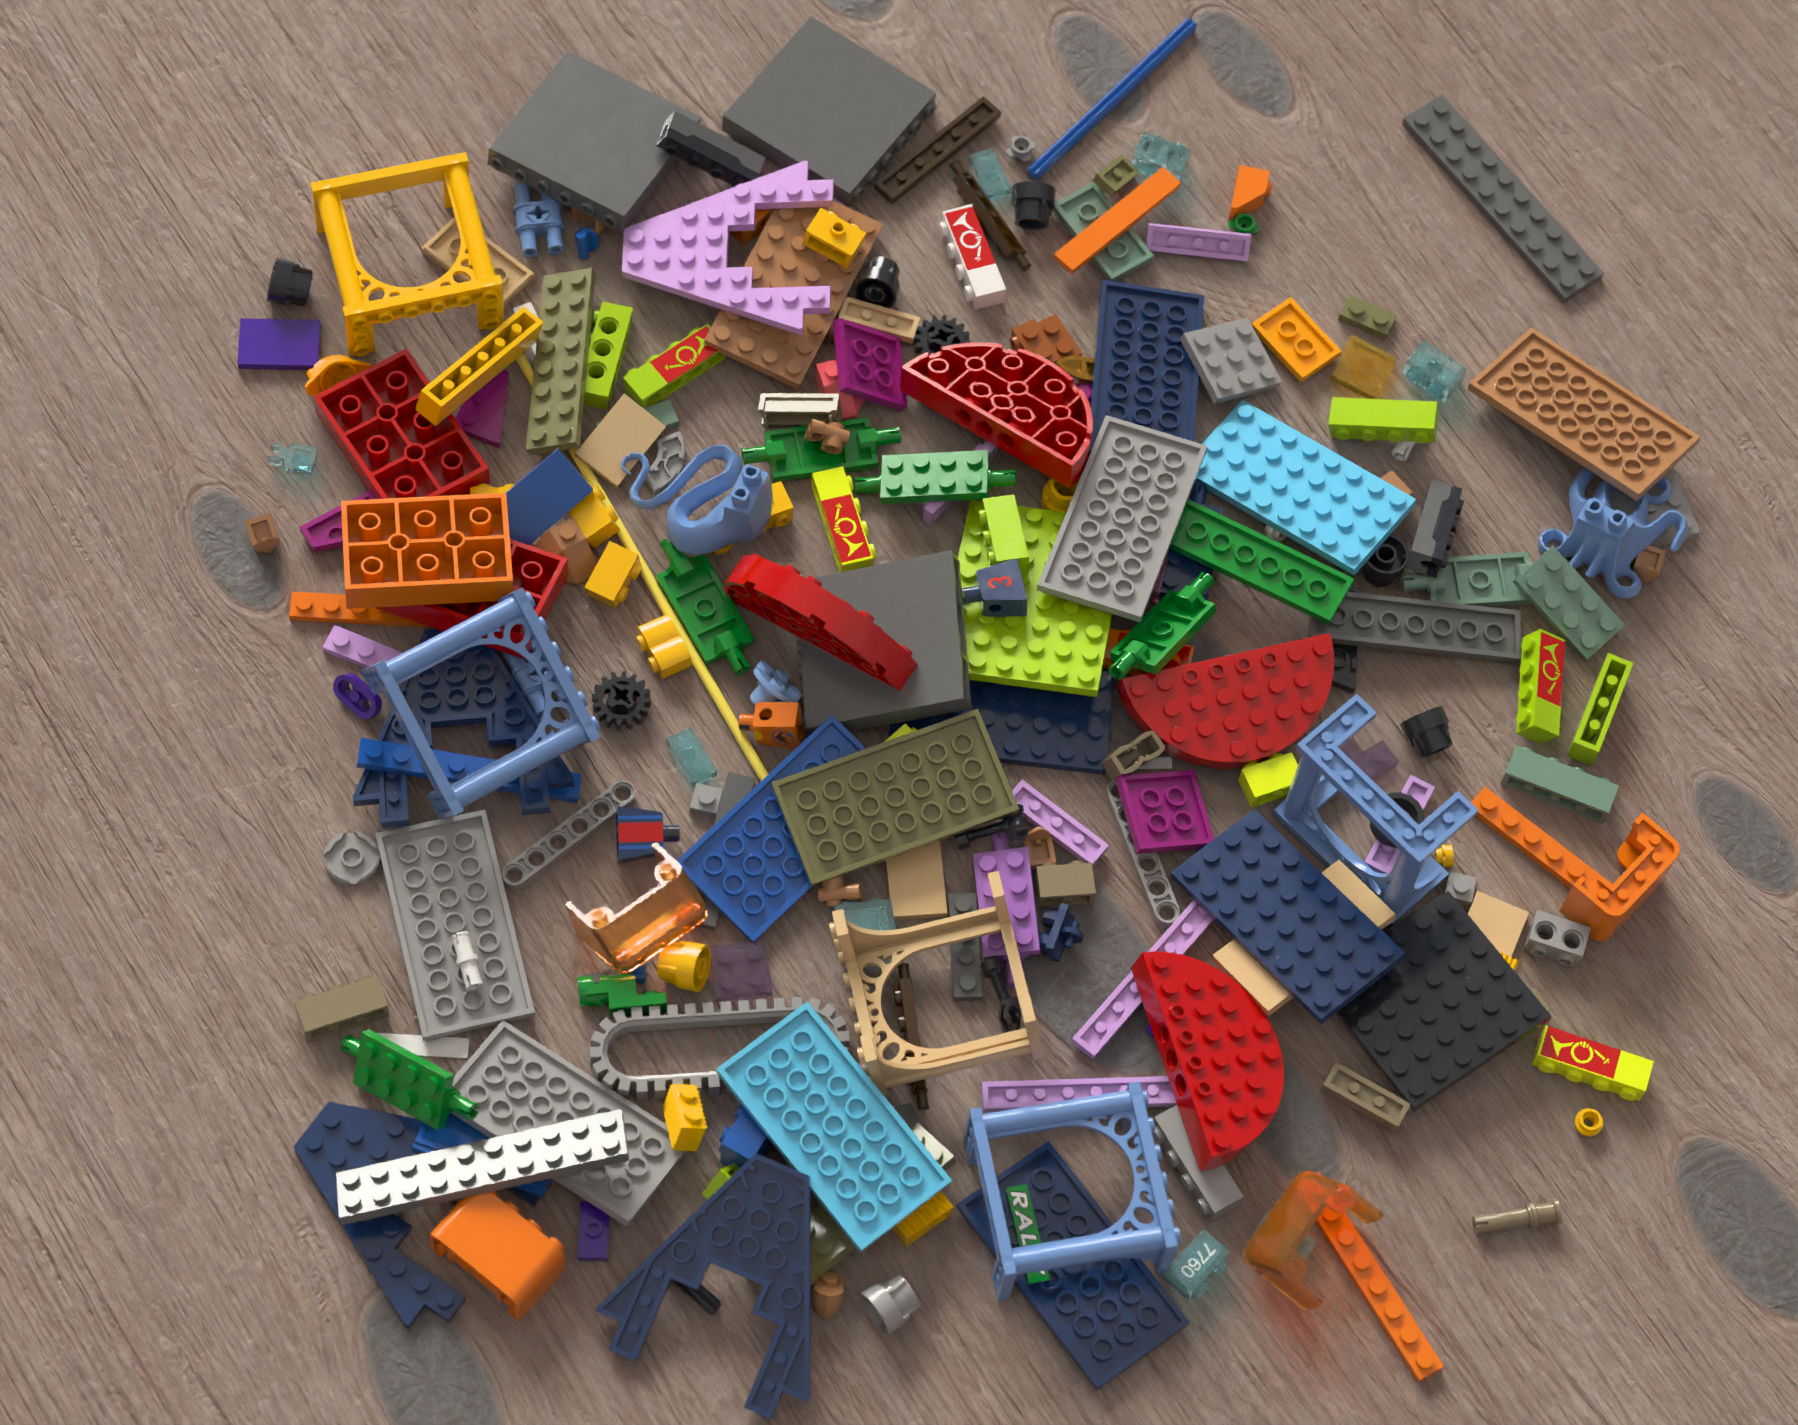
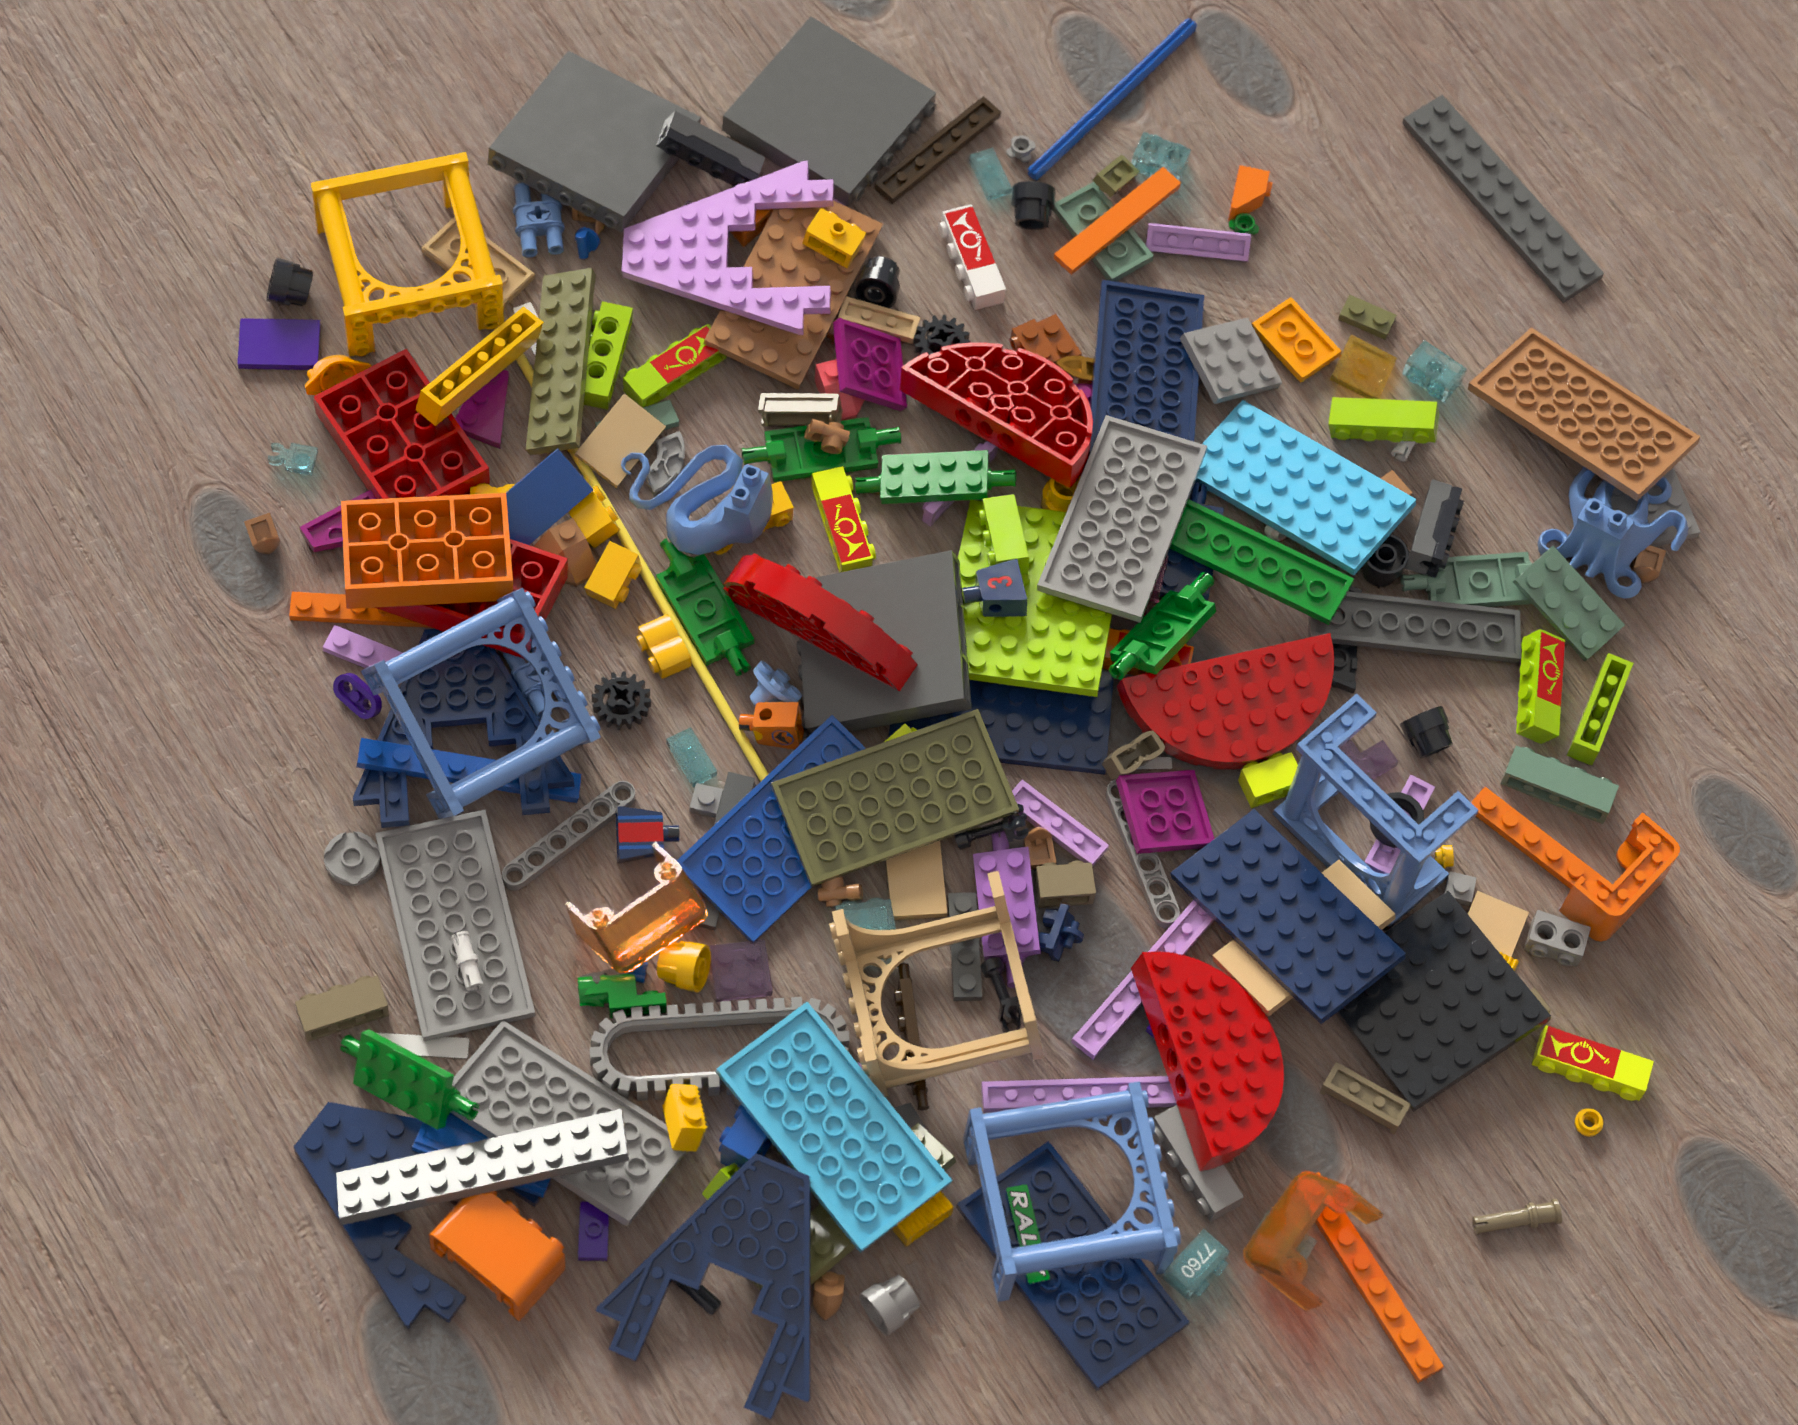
(993, 223): dark brown plate -> none

